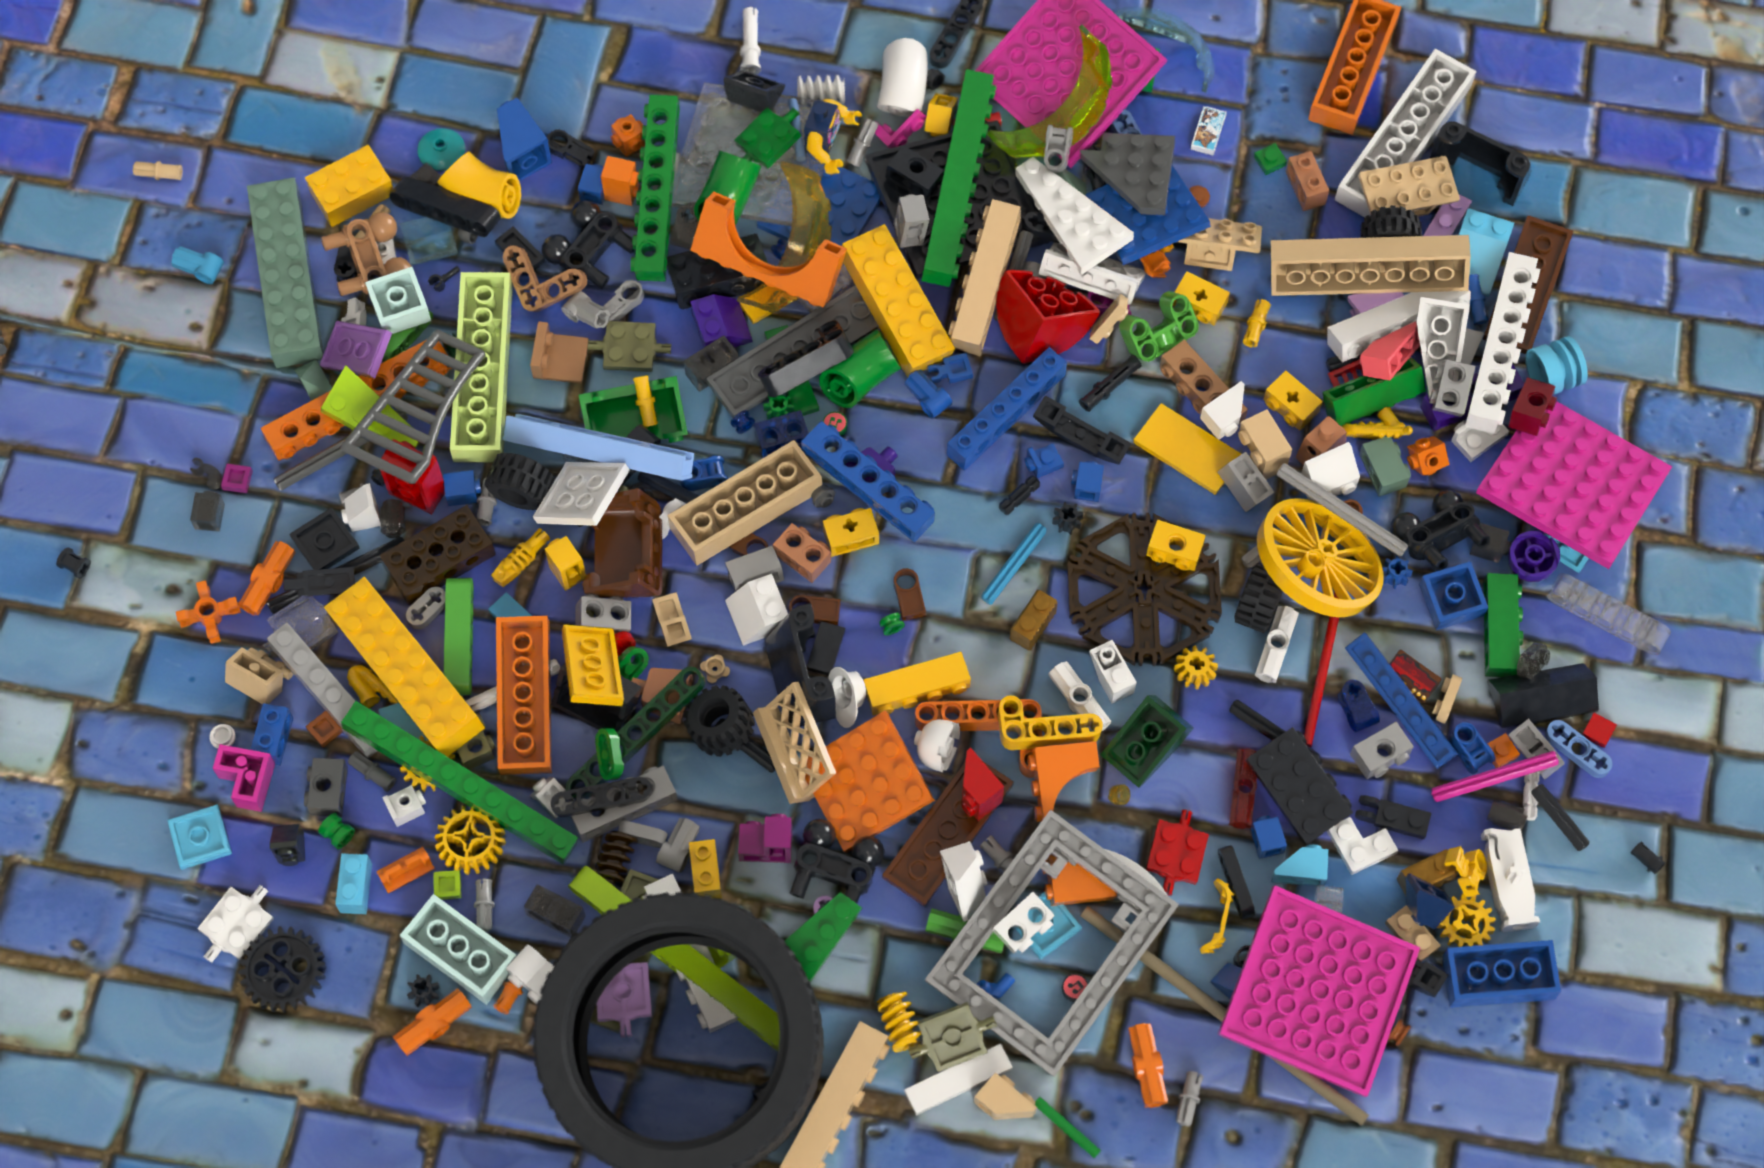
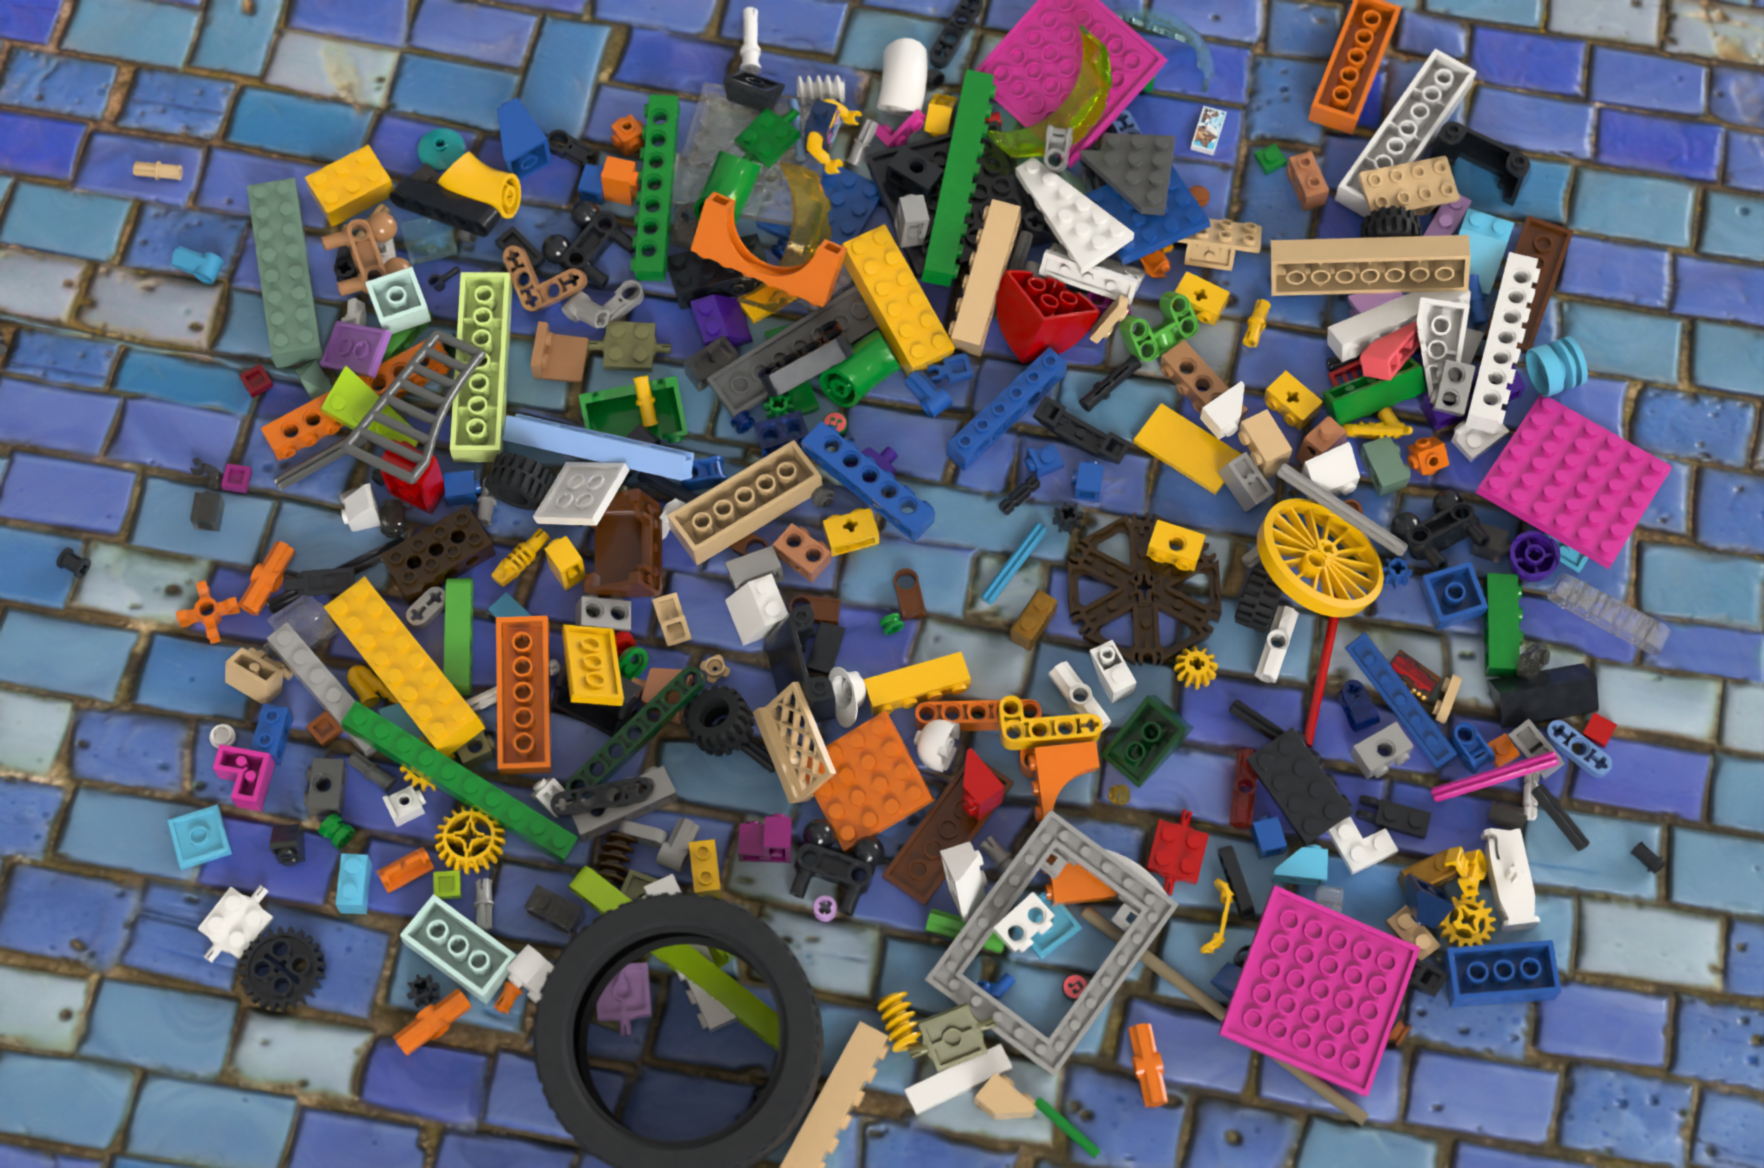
(256, 380): none -> dark red plate
(324, 540): black plate -> none
(609, 754): green plate -> none
(822, 933): green wing -> none
(1189, 1098): light grey axle -> none
(1532, 406): dark red brick -> none

